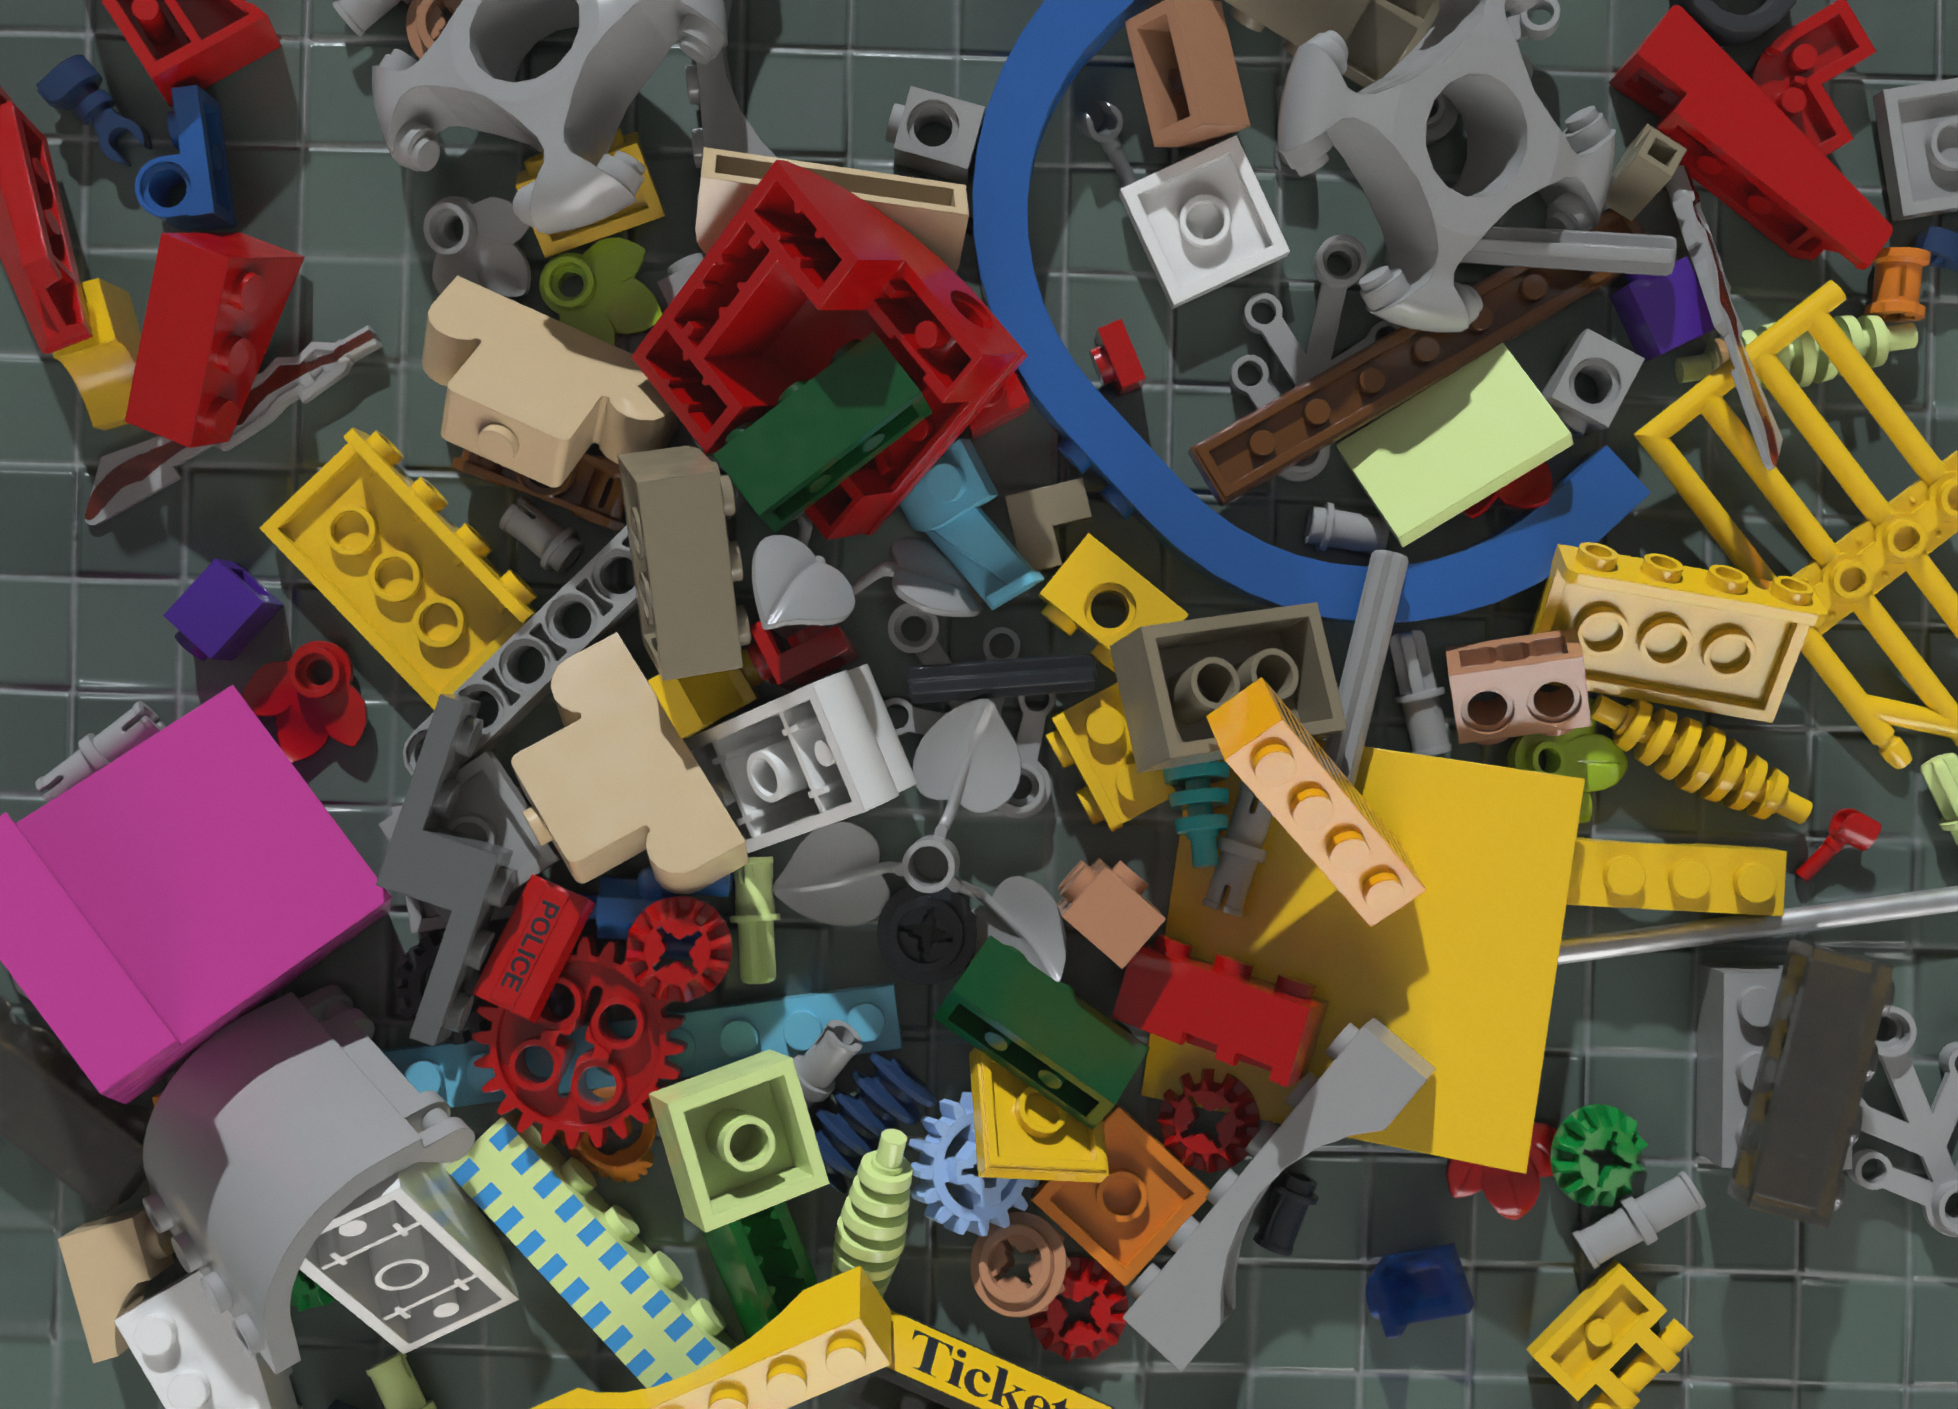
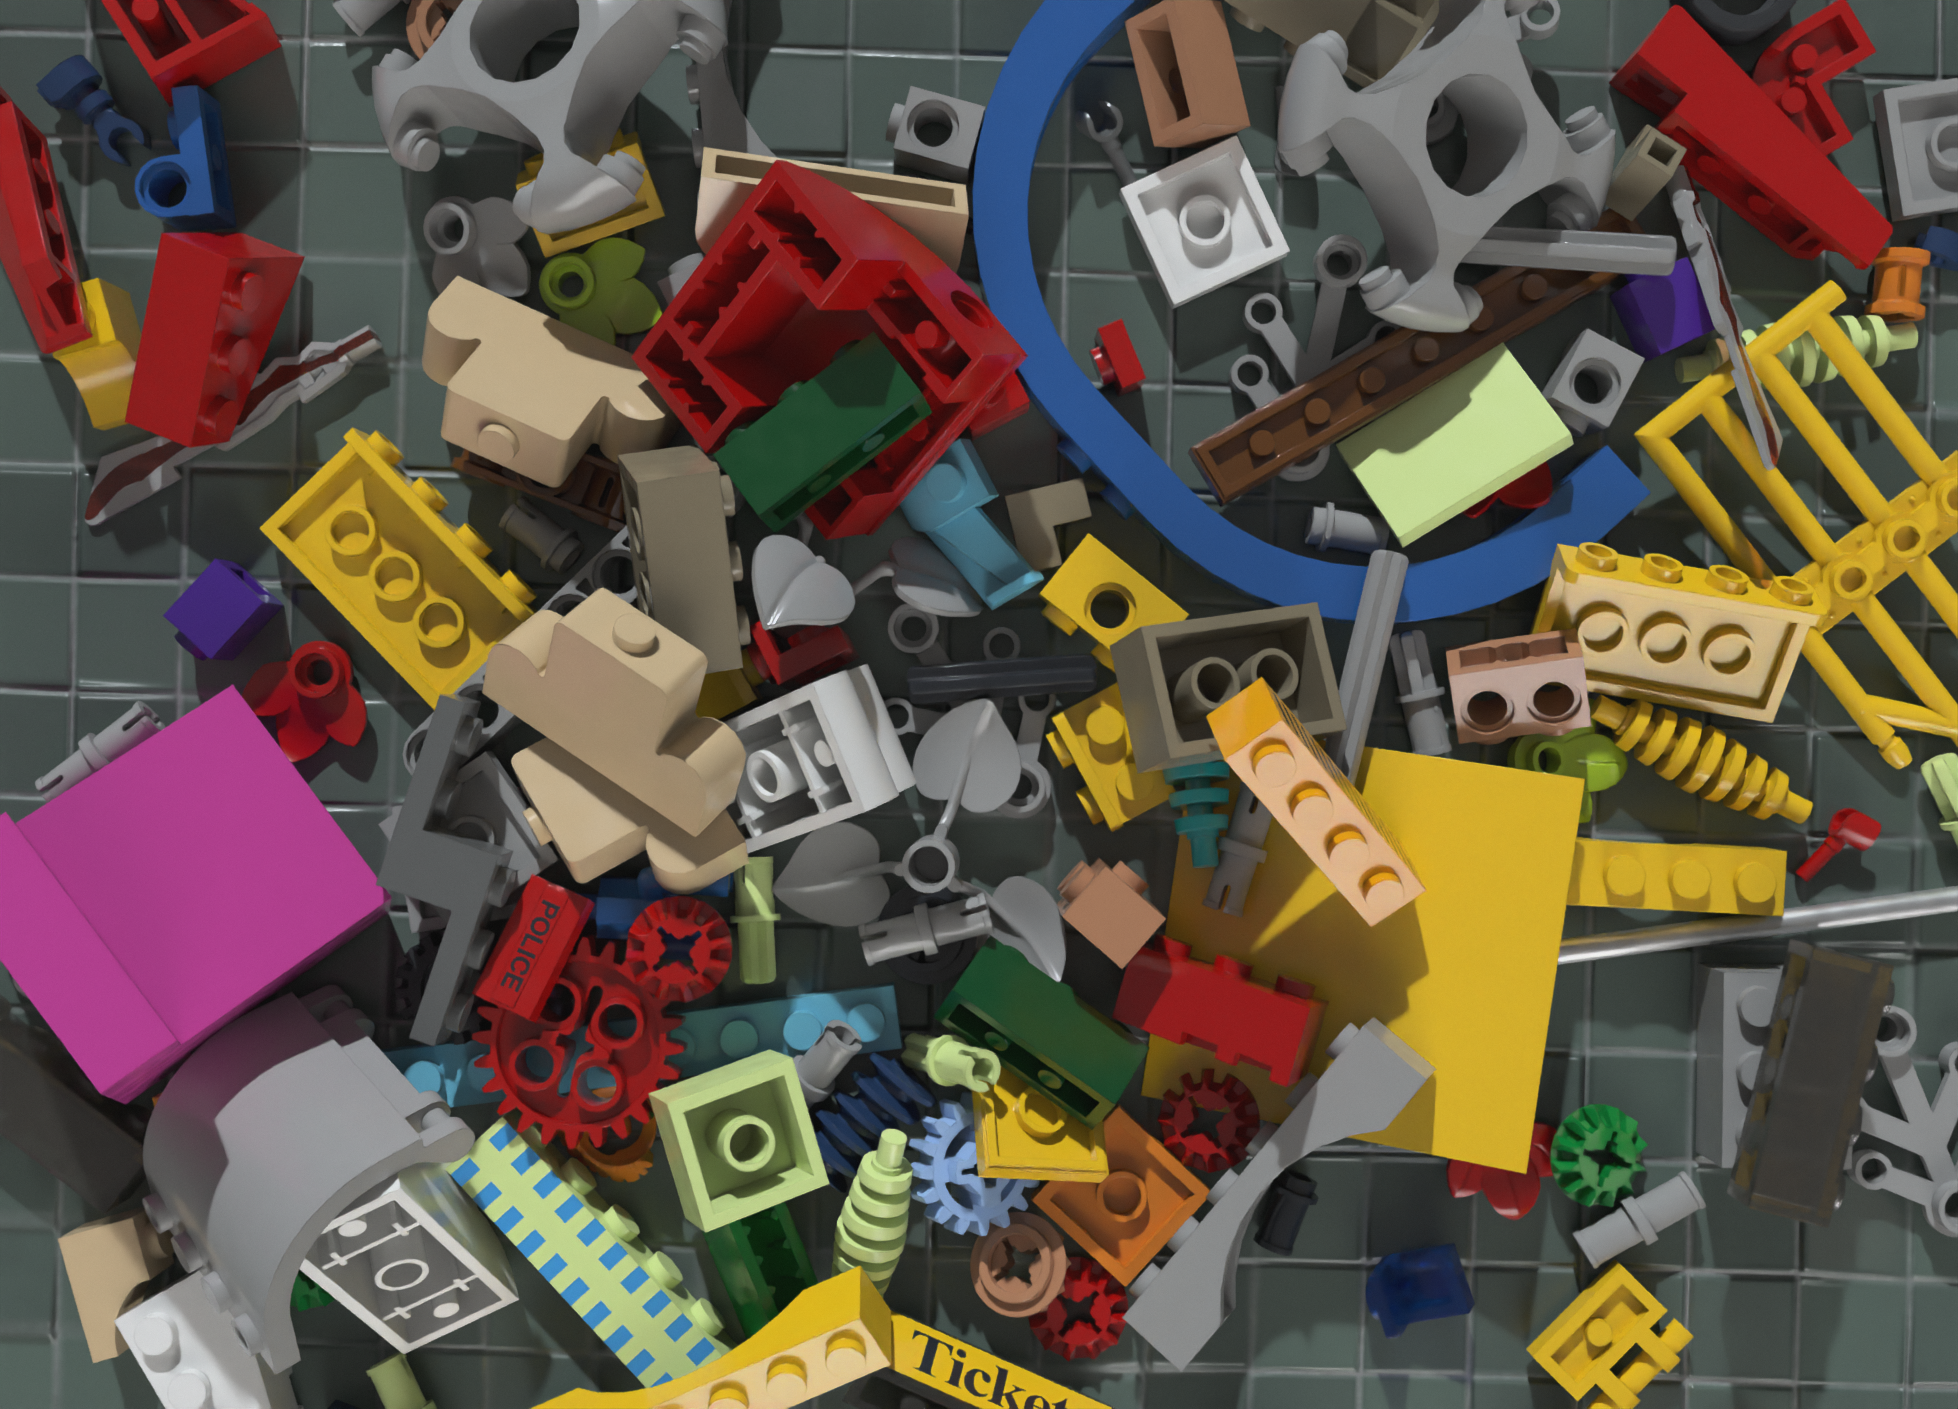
(623, 703): none -> tan brick
(926, 929): none -> light grey pin
(951, 1061): none -> yellowish green axle

